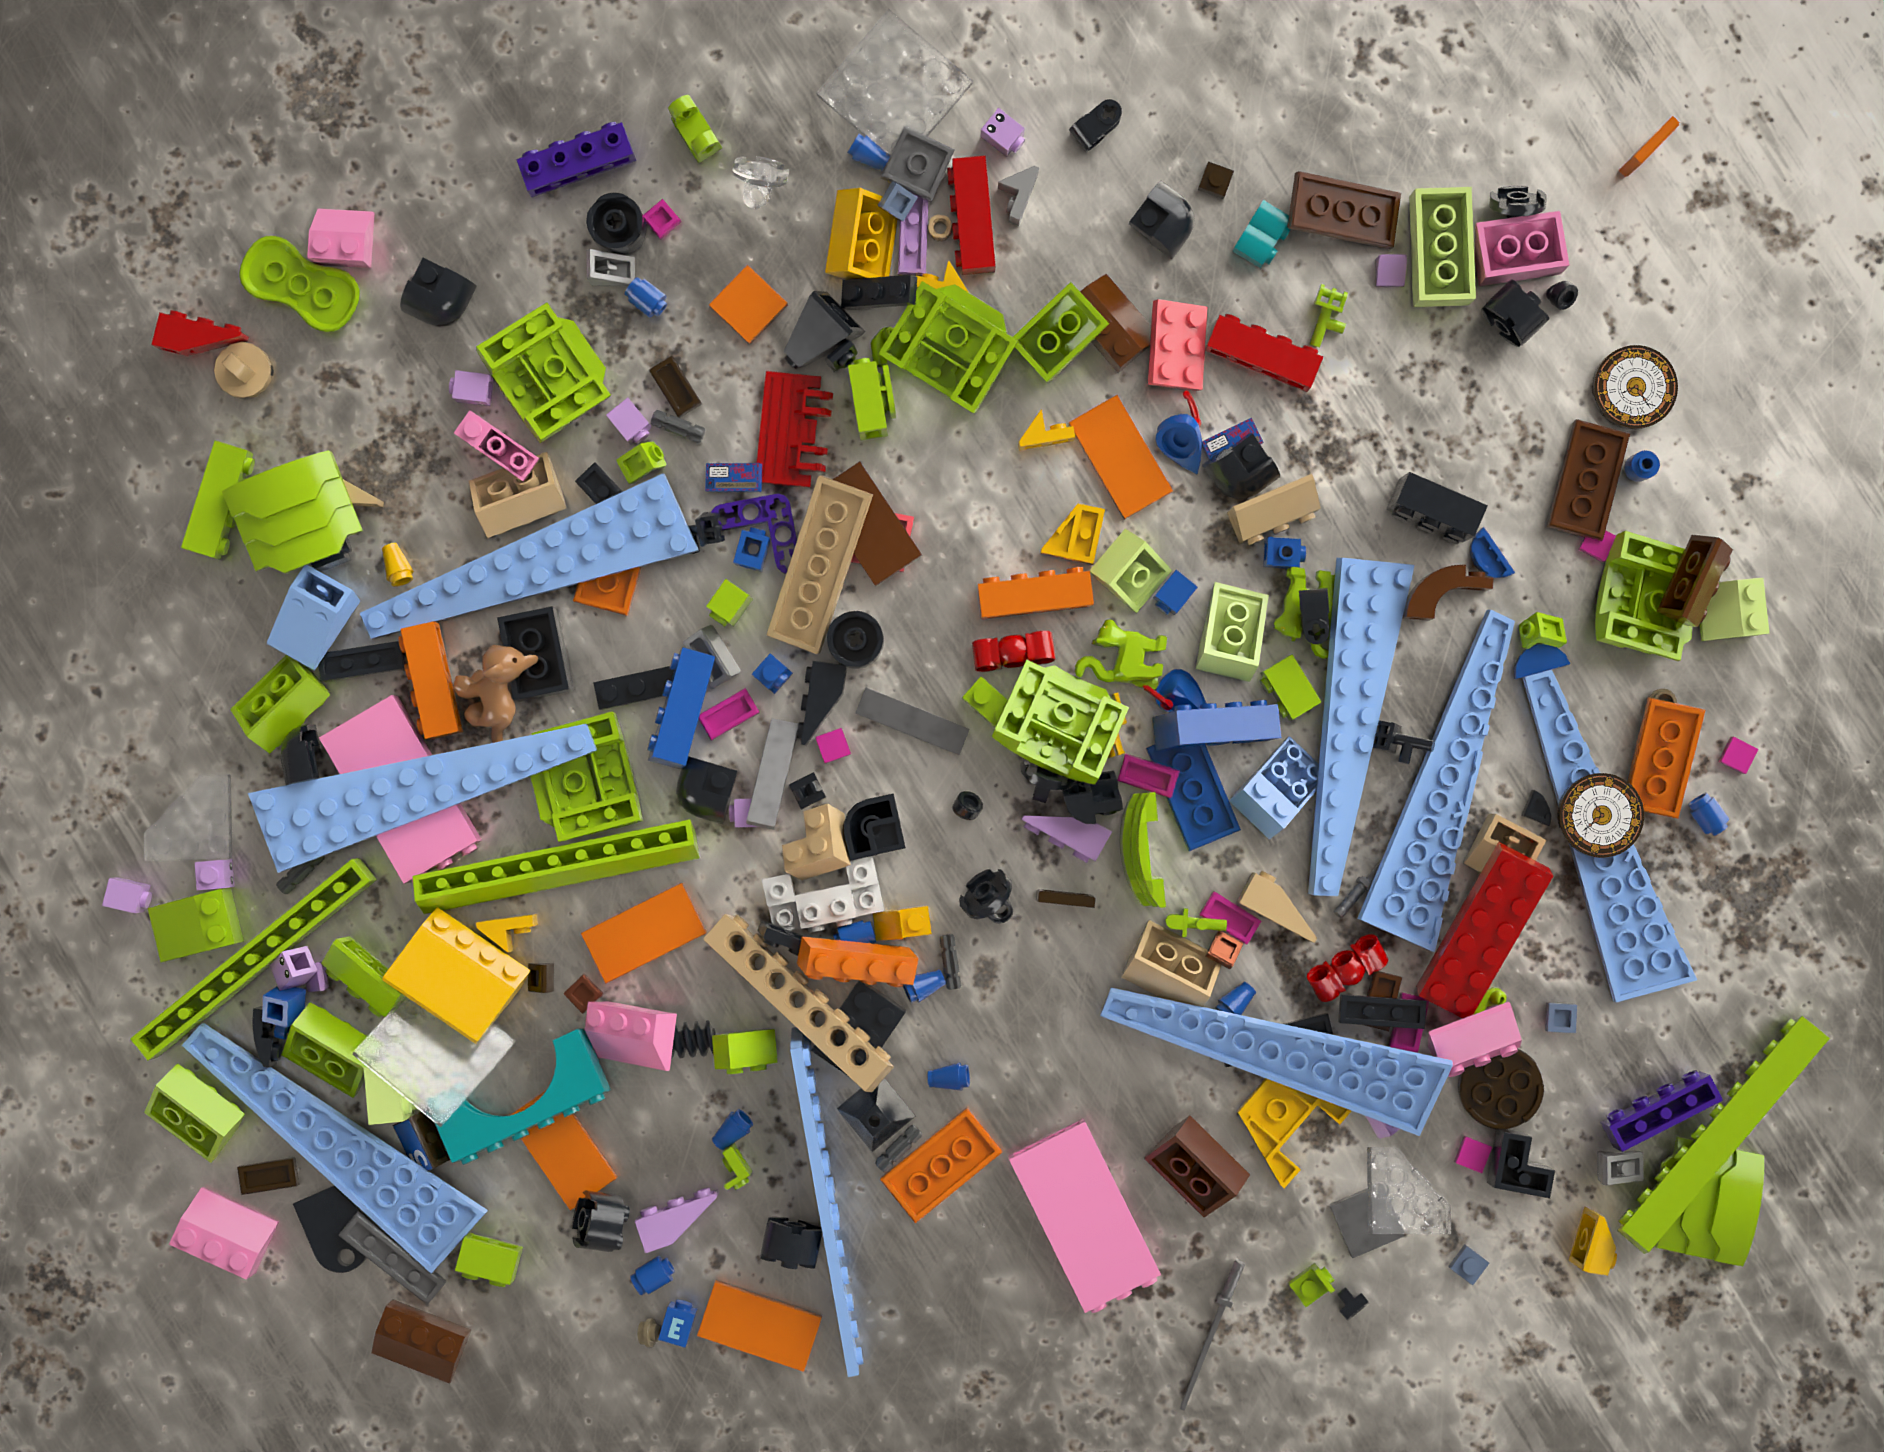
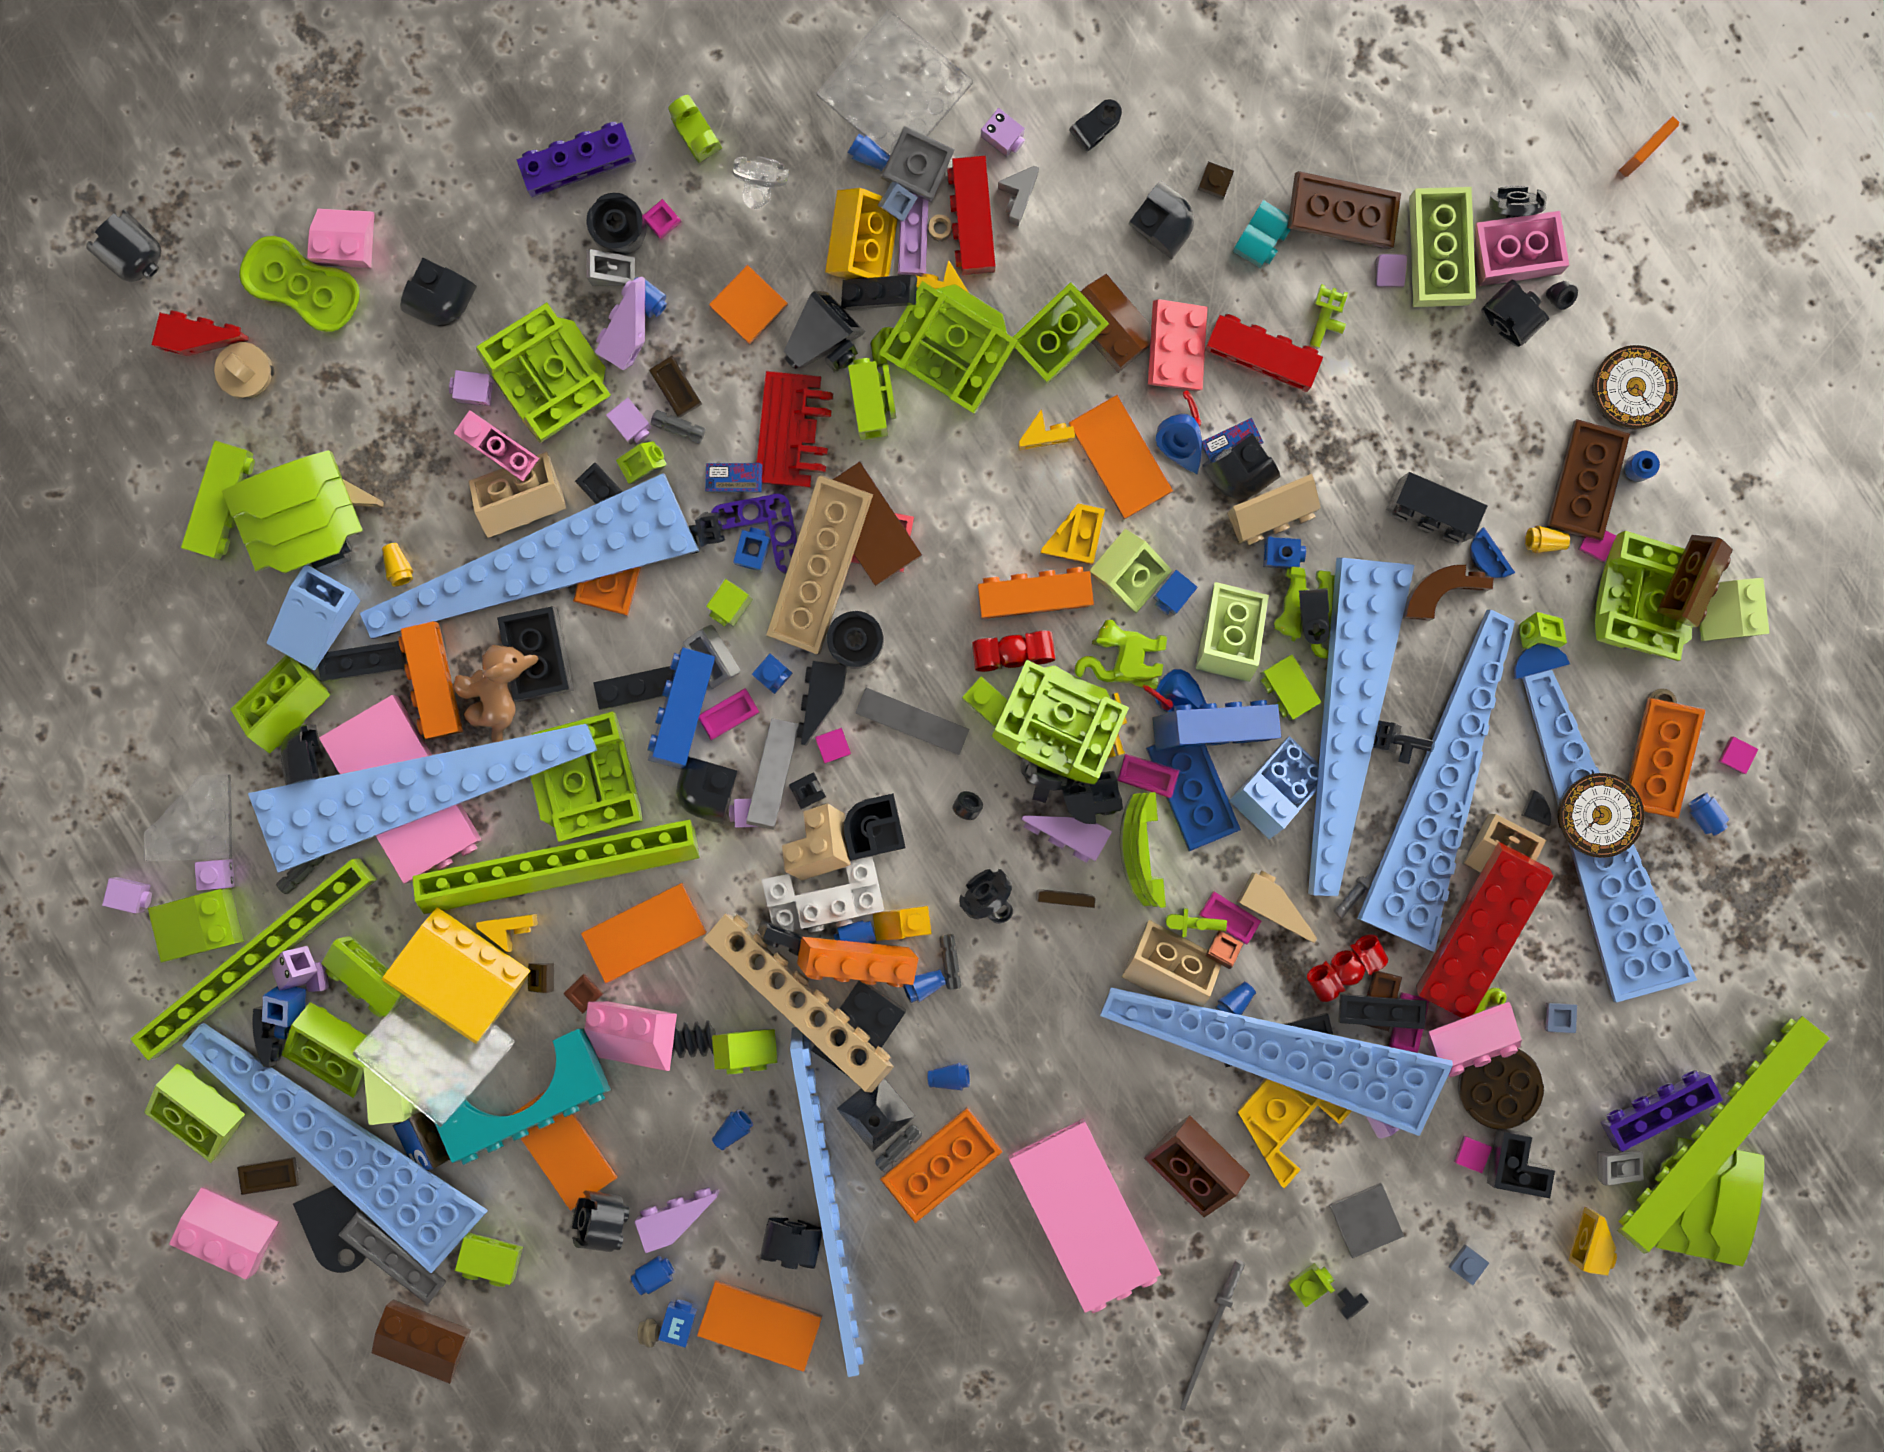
(126, 247): none -> black cylinder
(626, 331): none -> lavender slope
(736, 1162): lime bracket -> none
(1402, 1197): clear plate -> none
(1545, 540): none -> yellow cone

